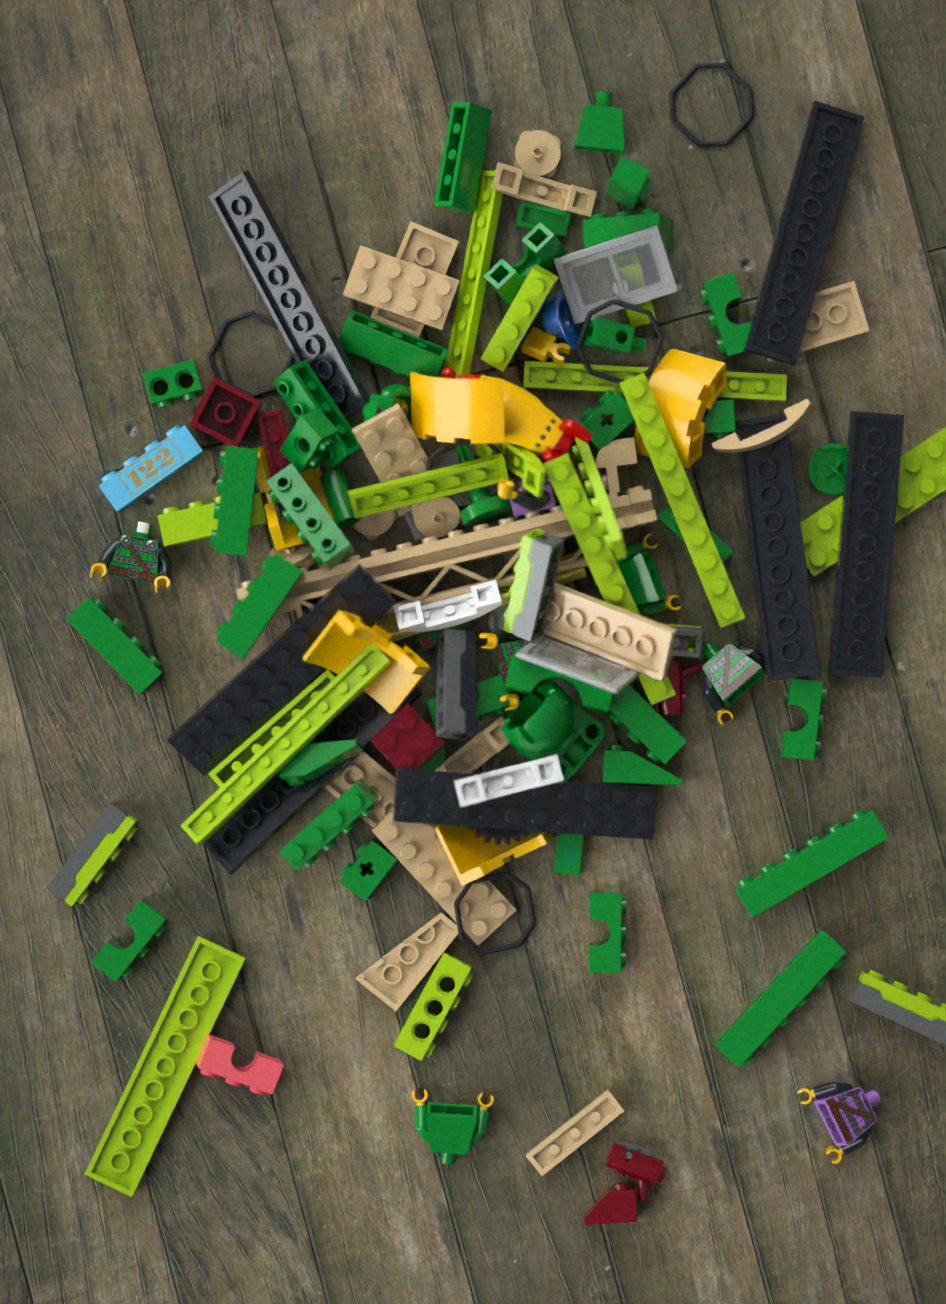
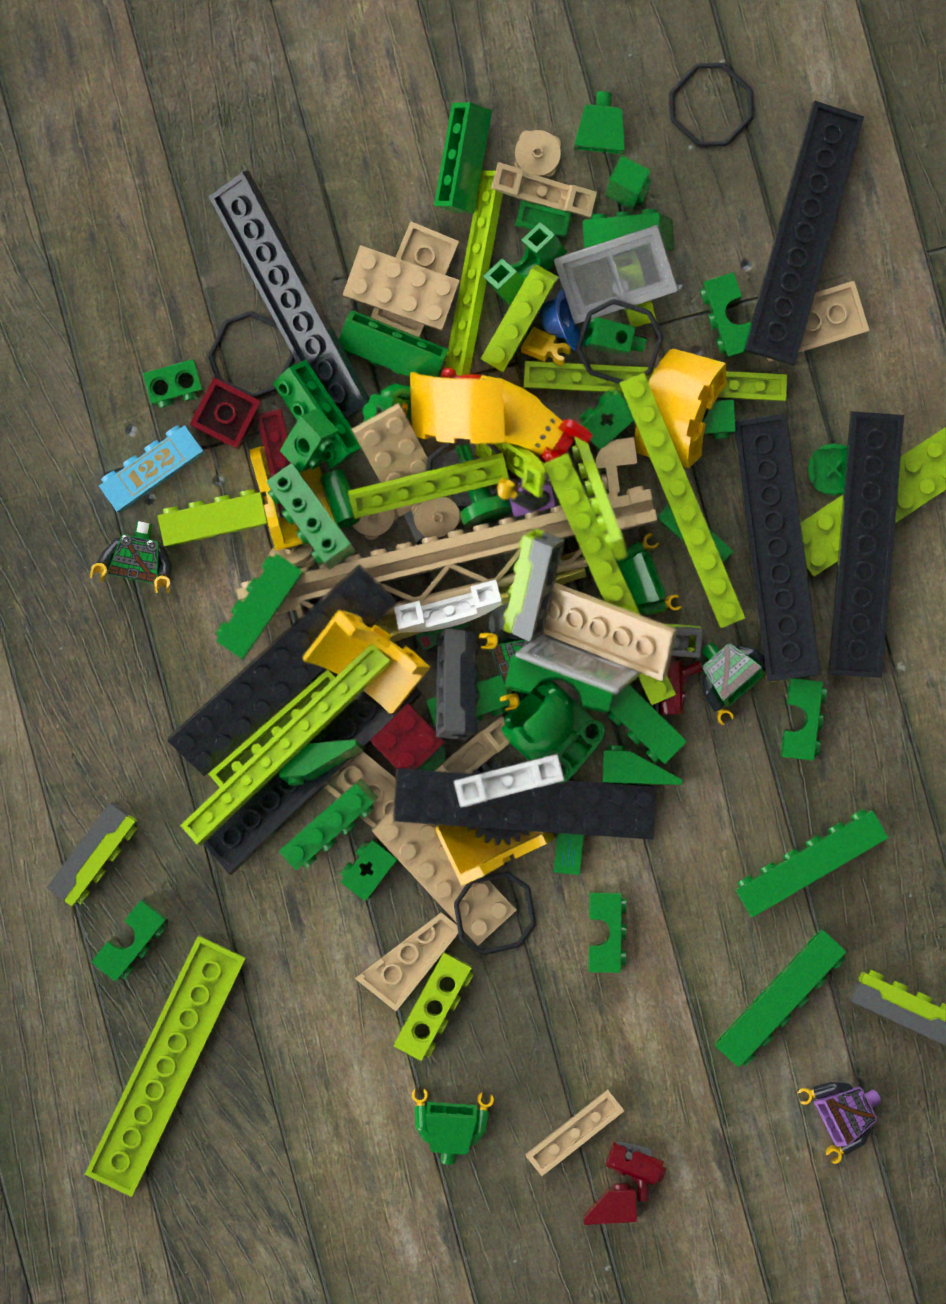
(115, 645): green brick -> none
(236, 500): green brick -> none
(260, 1074): coral arch -> none
(795, 415): tan slope -> none

